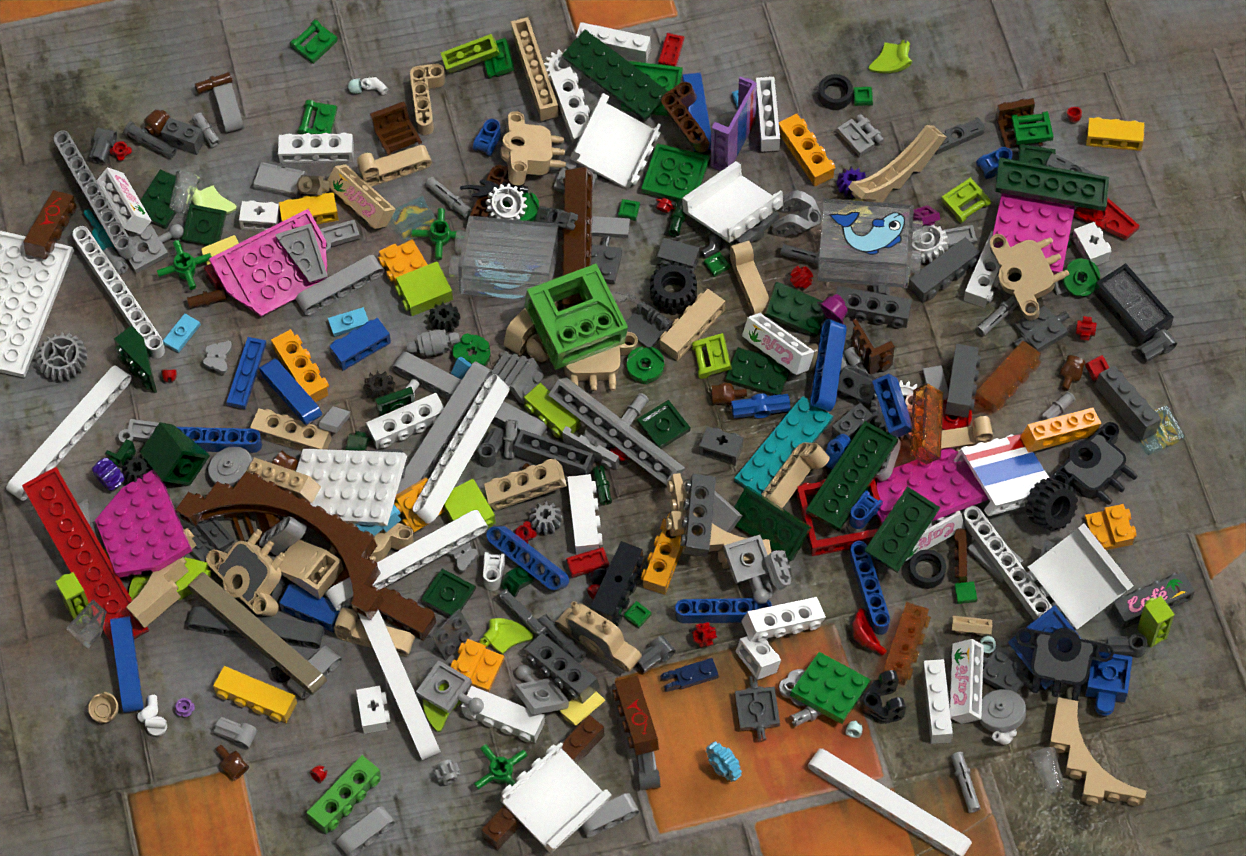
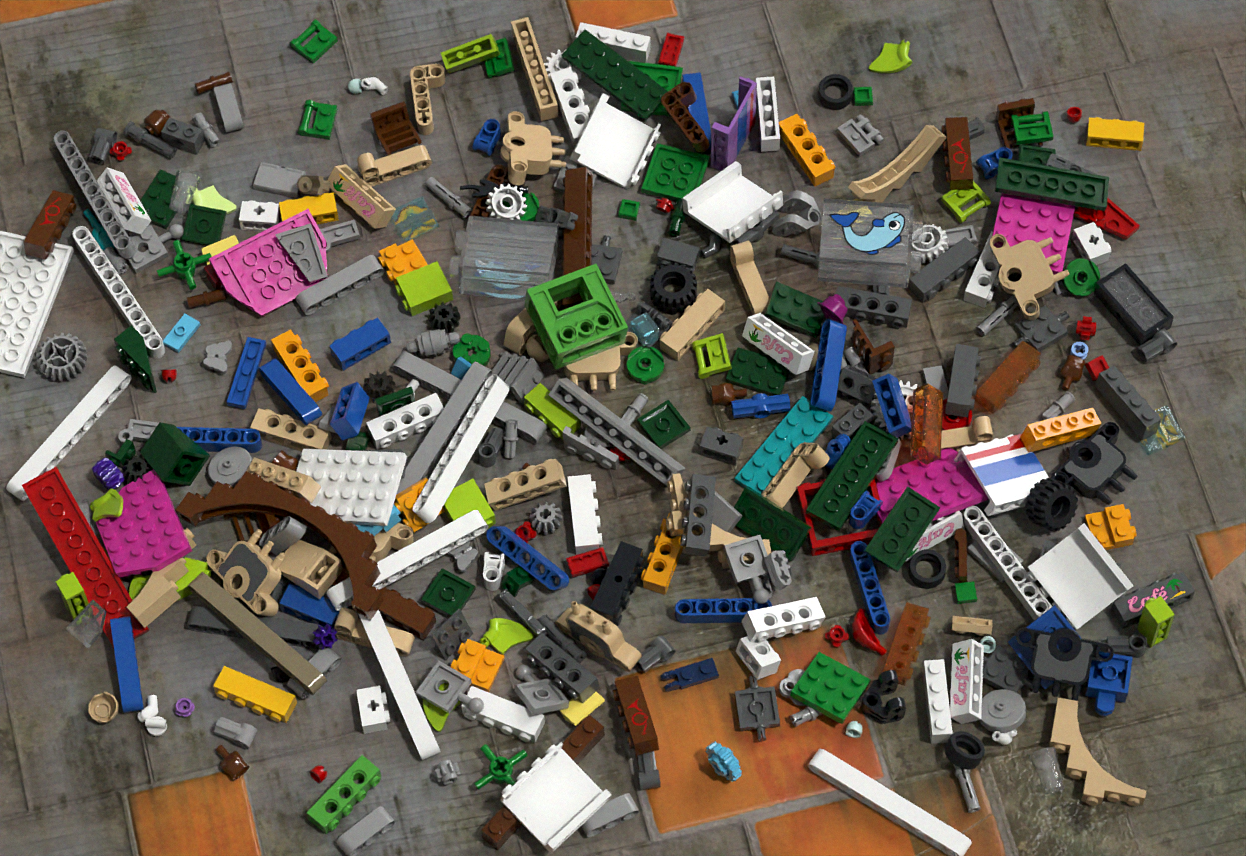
(107, 505): none -> lime arm
(209, 536): dark grey slope -> none
(323, 154): white brick -> none
(329, 638): none -> dark purple gear
(348, 321): medium azure plate -> none
(349, 411): none -> blue brick
(437, 238): green bar -> none
(539, 449): dark grey brick -> none
(602, 485): dark green pin -> none
(610, 226): light grey tile -> none
(637, 614): green tile -> none
(645, 329): none -> clear light blue brick
(704, 634): red gear -> none
(716, 264): green tile -> none
(801, 277): red gear -> none
(837, 630): none -> red plate
(845, 179): dark purple gear -> none
(926, 214): magenta wing -> none
(958, 153): none -> reddish brown brick
(960, 758): none -> black tyre
(1079, 345): none -> light blue bush

